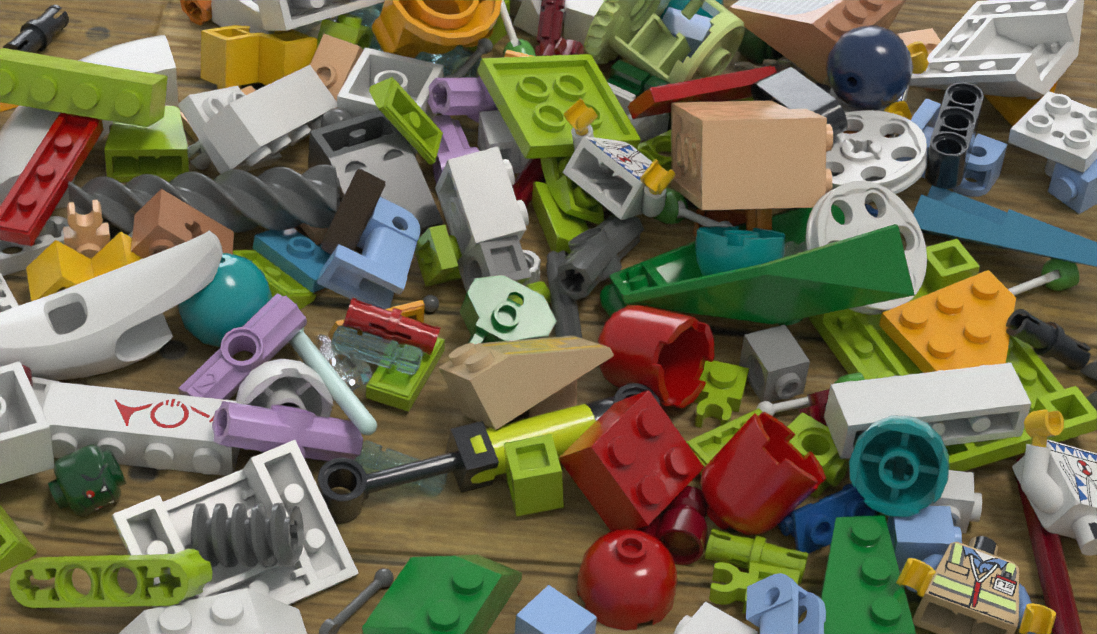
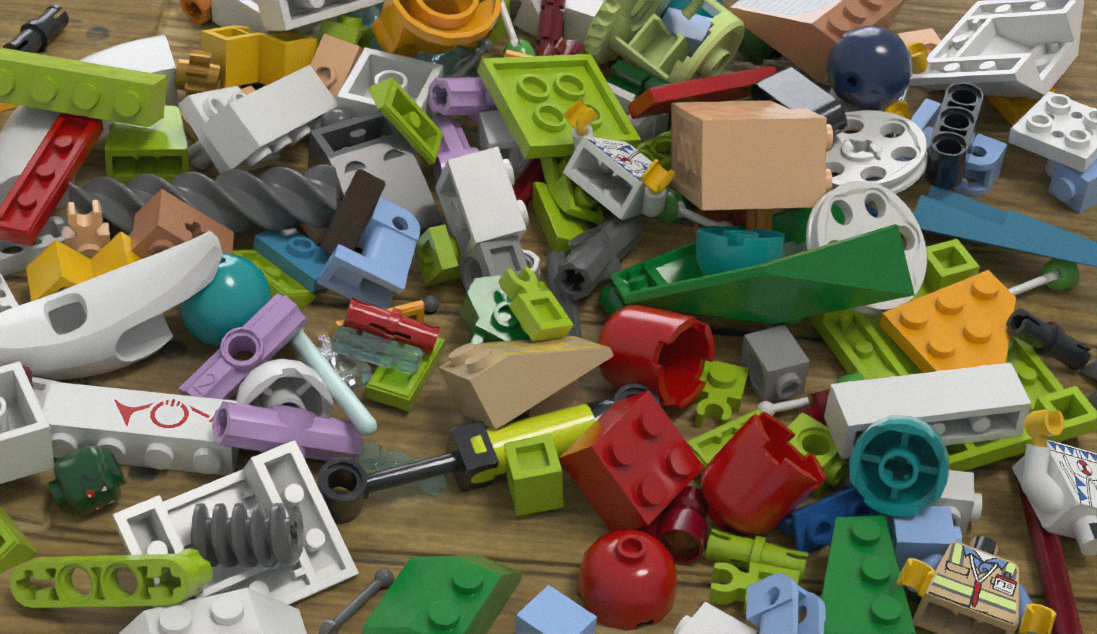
(198, 73): none -> pearl gold gear
(535, 309): none -> lime plate

